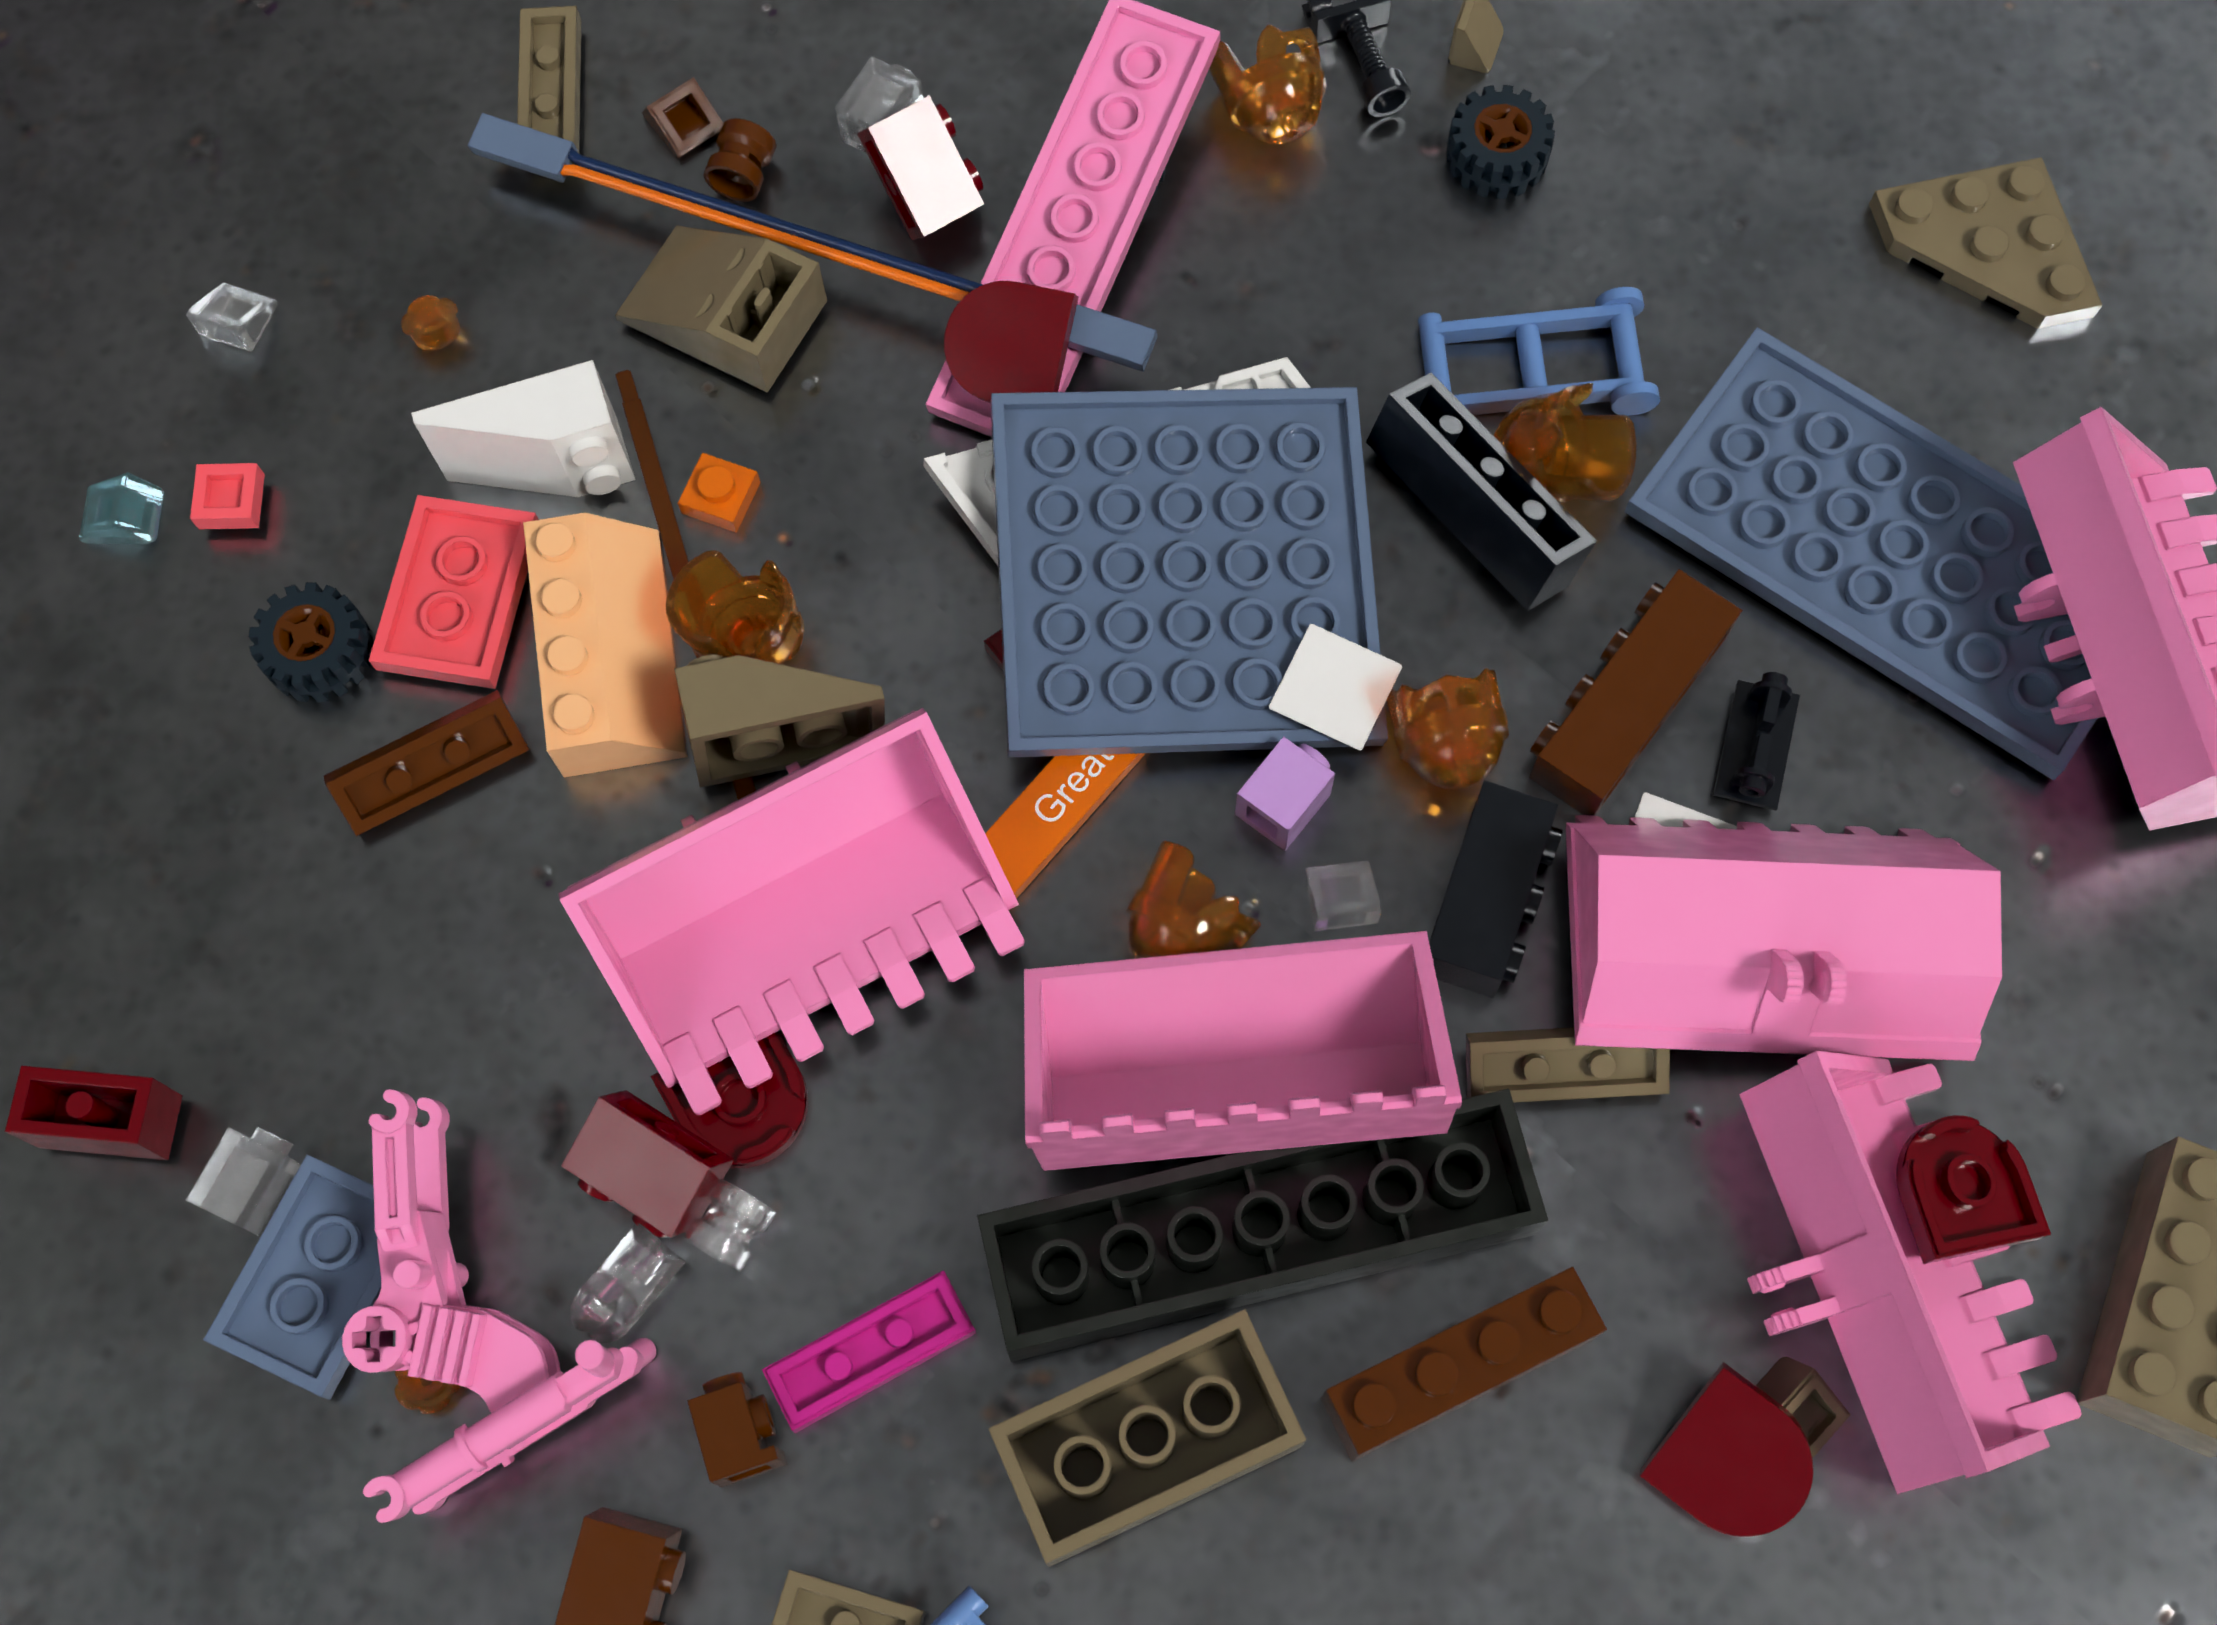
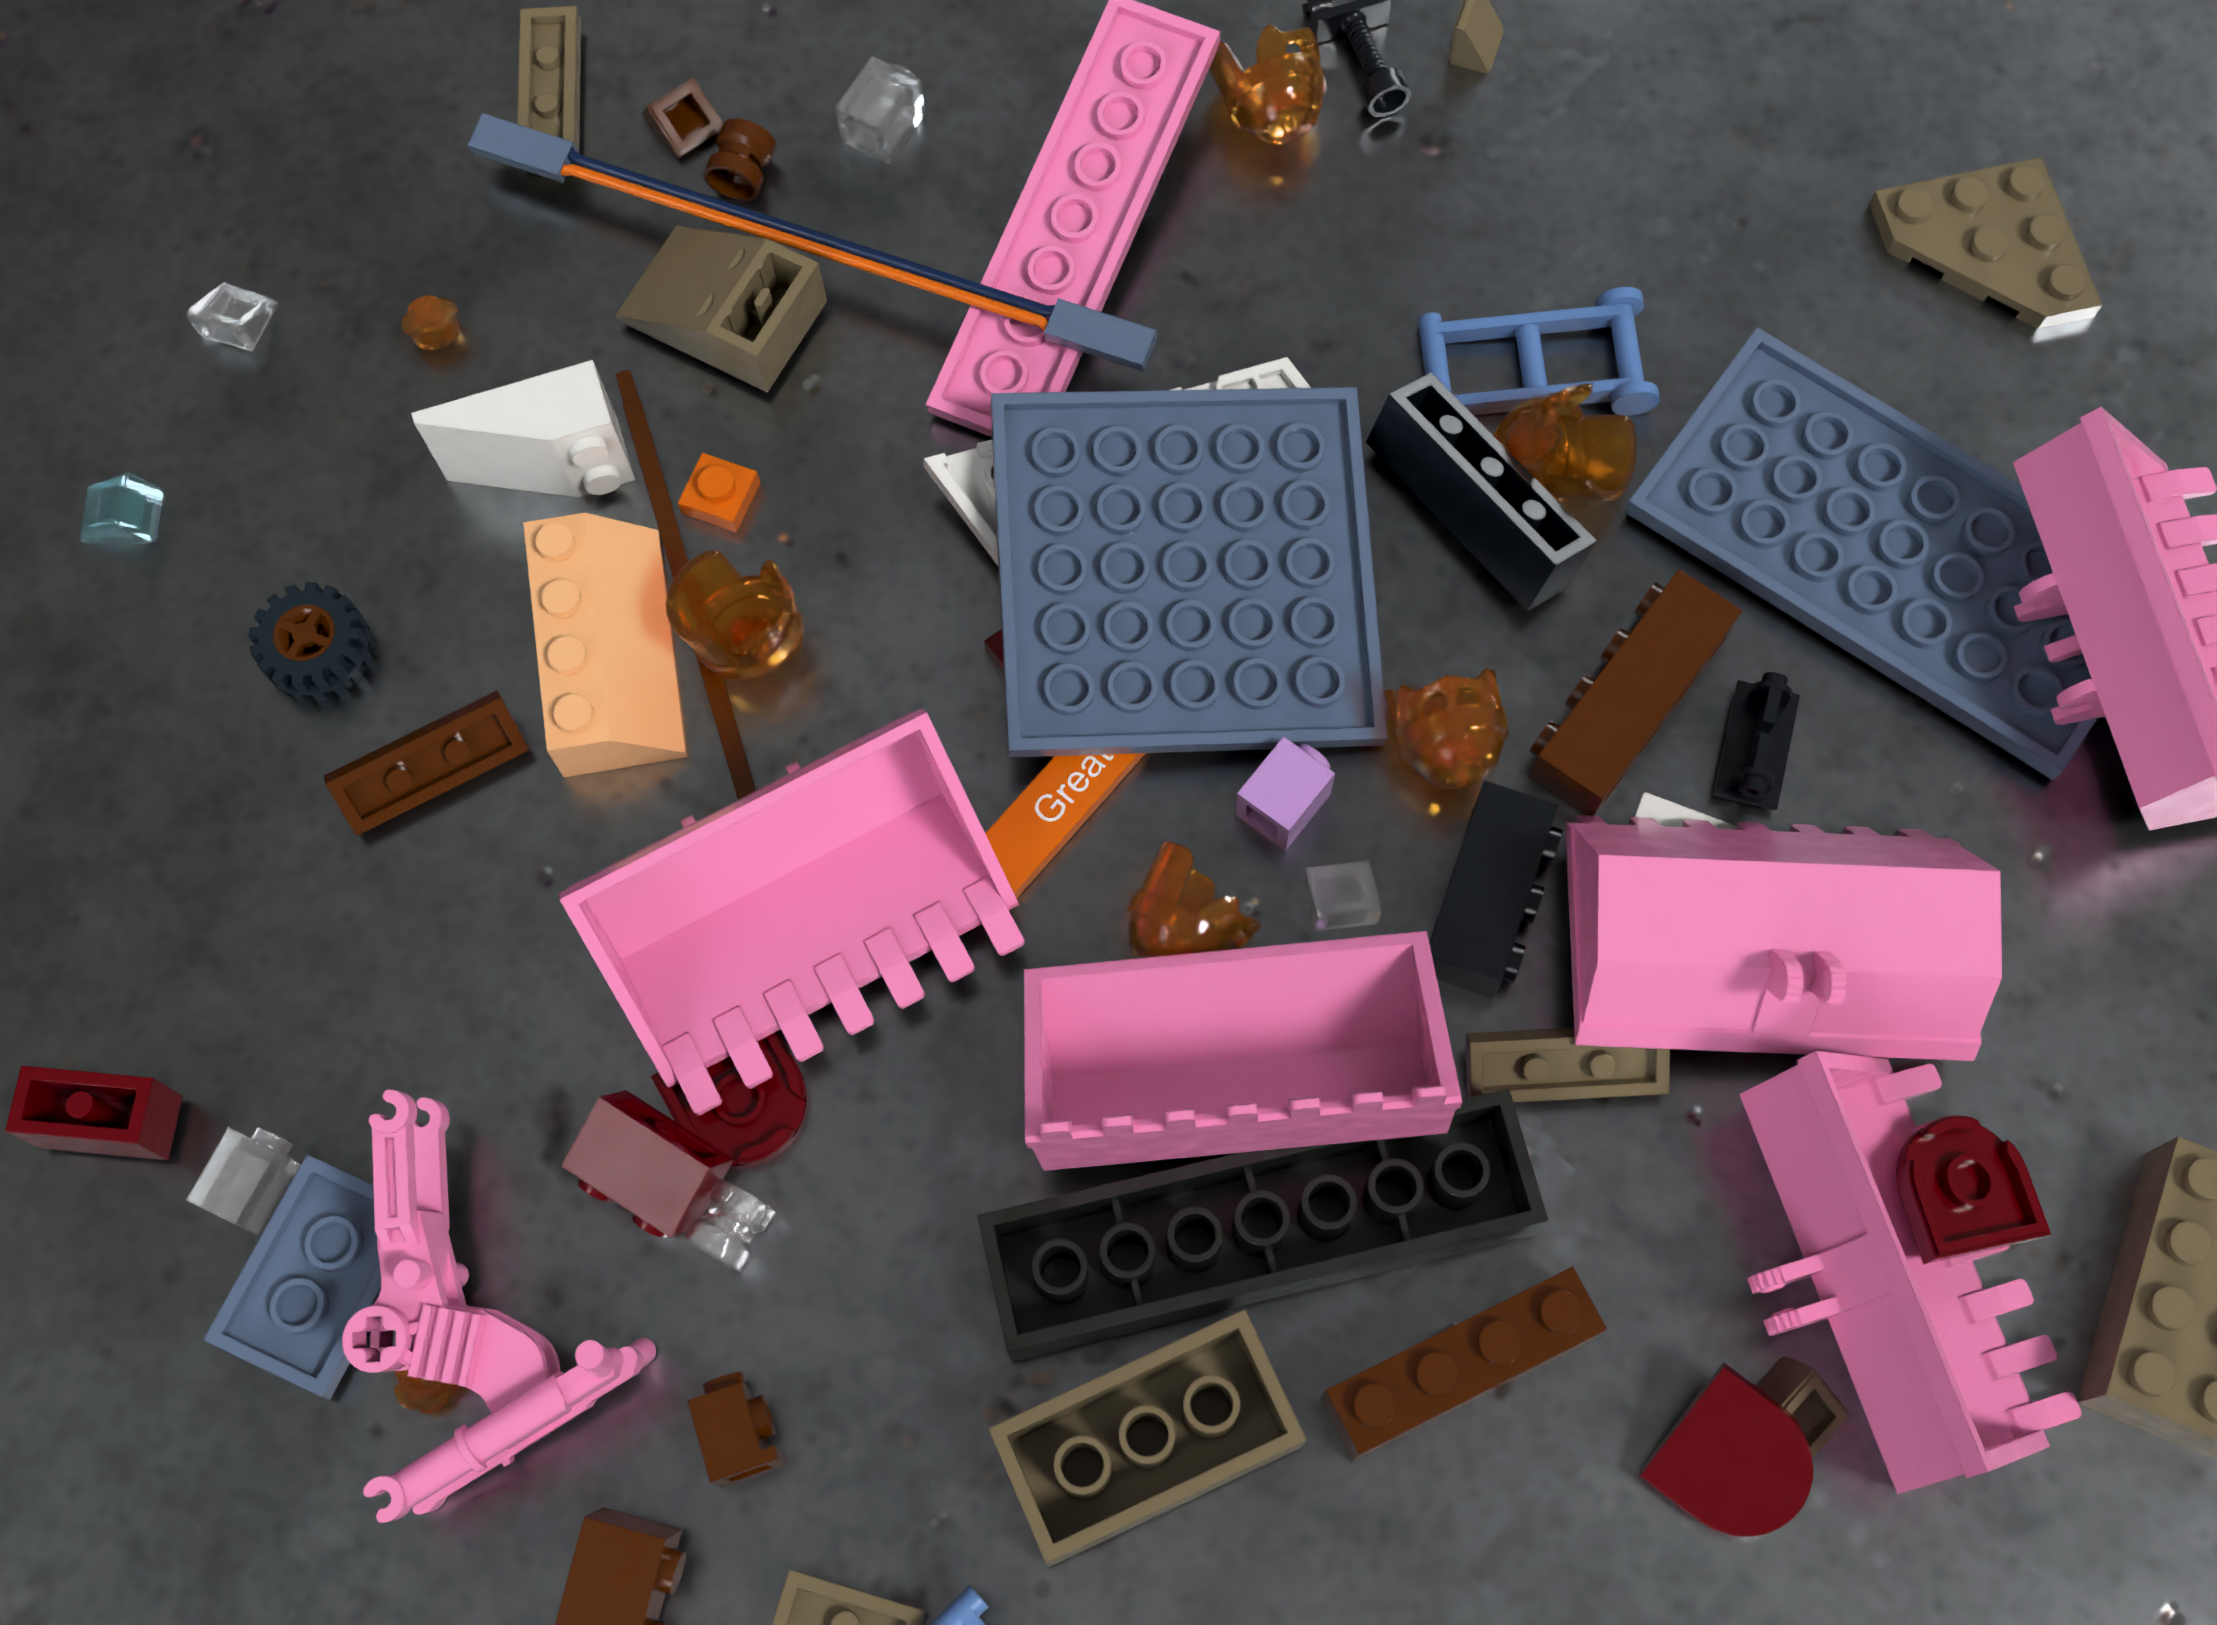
(227, 496): coral plate -> none
(453, 593): coral plate -> none
(624, 1286): clear piece -> none
(765, 715): dark tan slope -> none
(868, 1351): dark pink tile -> none
(922, 167): brick -> none
(1009, 338): dark red tile -> none
(1335, 687): white sticker -> none
(1497, 119): black wheel -> none

